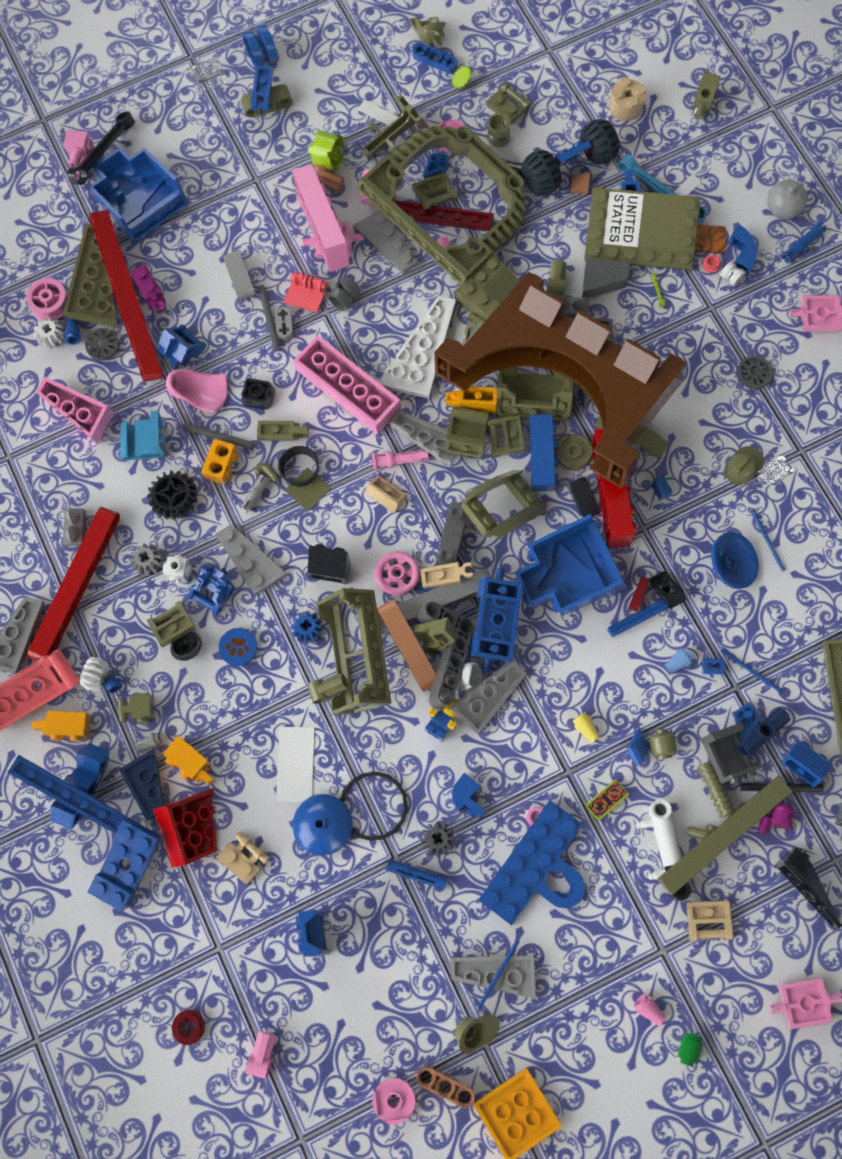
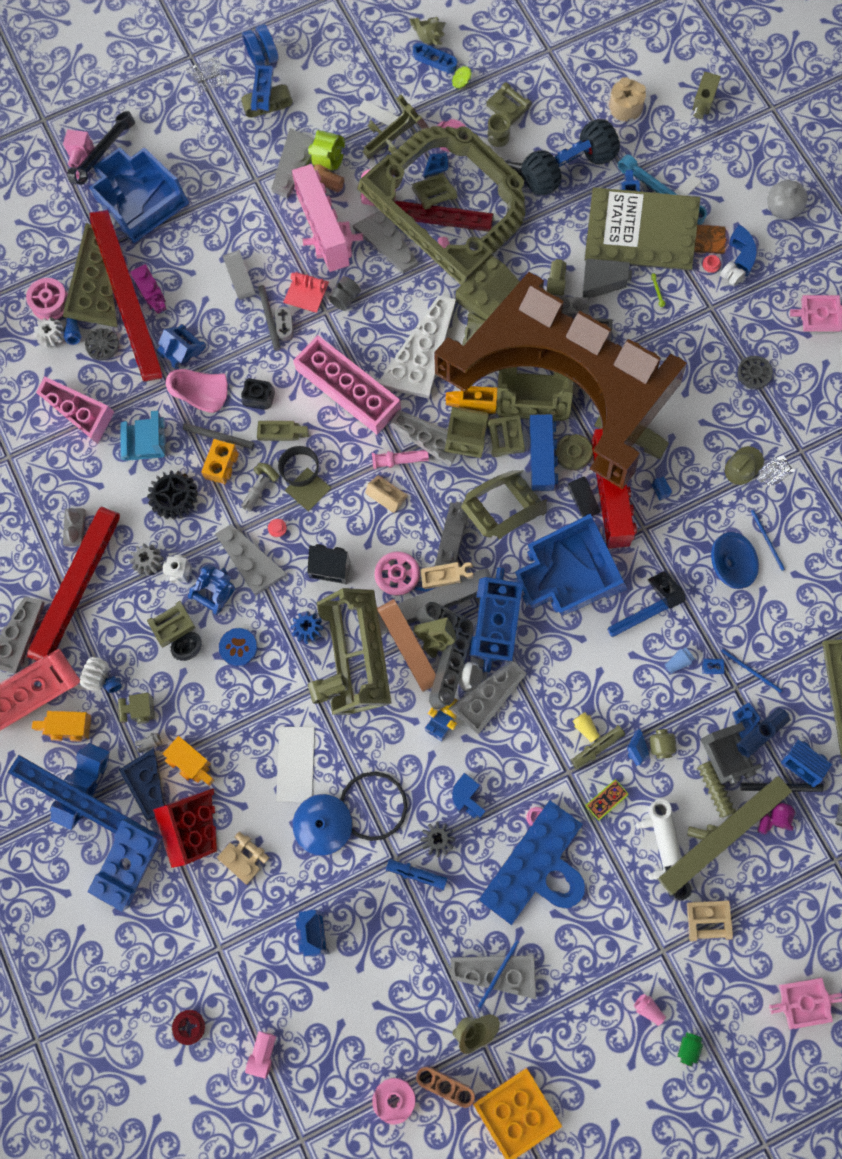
(277, 527): none -> coral plate
(293, 156): none -> light grey wing
(580, 183): nougat slope -> none
(598, 746): none -> olive pin
(639, 593): dark red beam -> none
(799, 246): blue pin -> none
(803, 877): black wedge -> none

